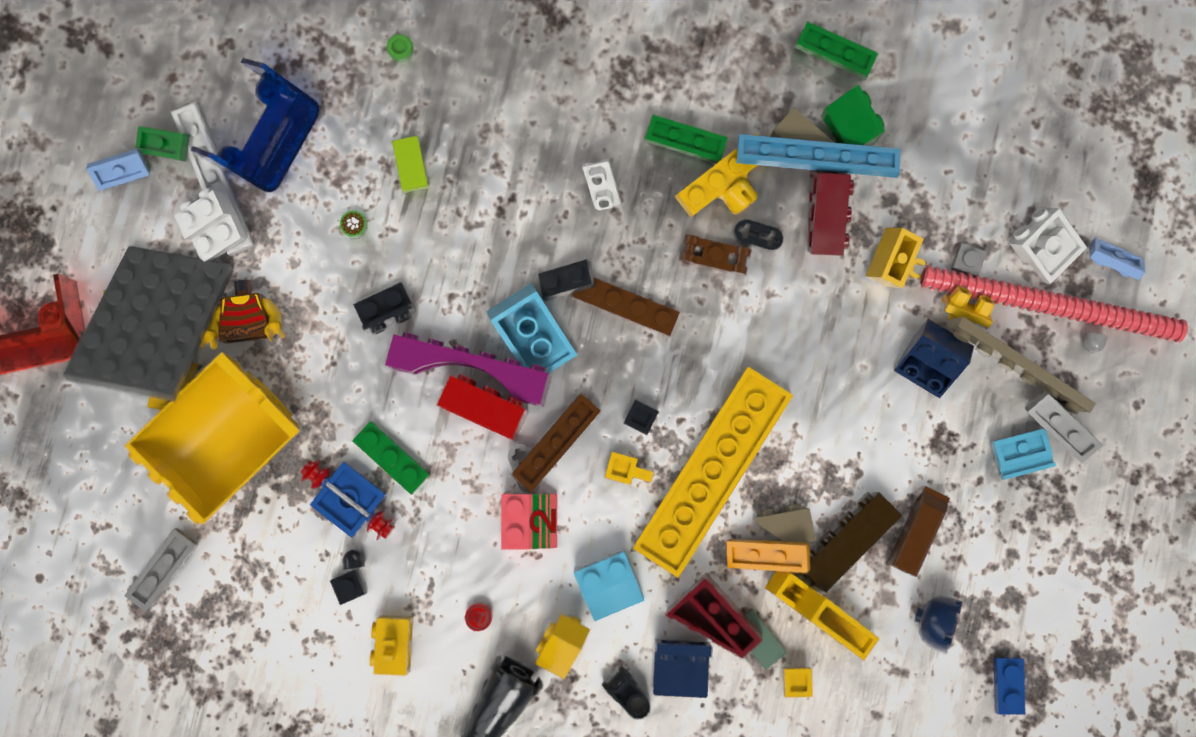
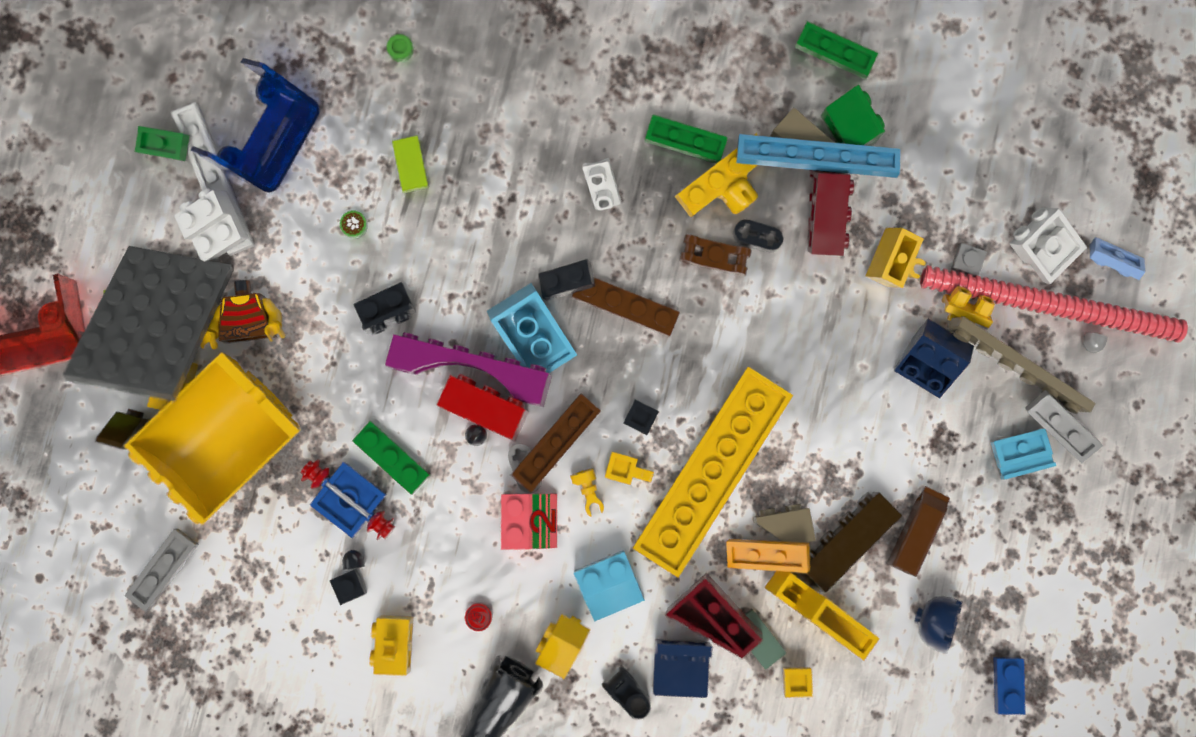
(118, 169): light blue plate -> none
(122, 428): none -> dark brown slope
(480, 438): none -> black hinge
(585, 479): none -> yellow piece

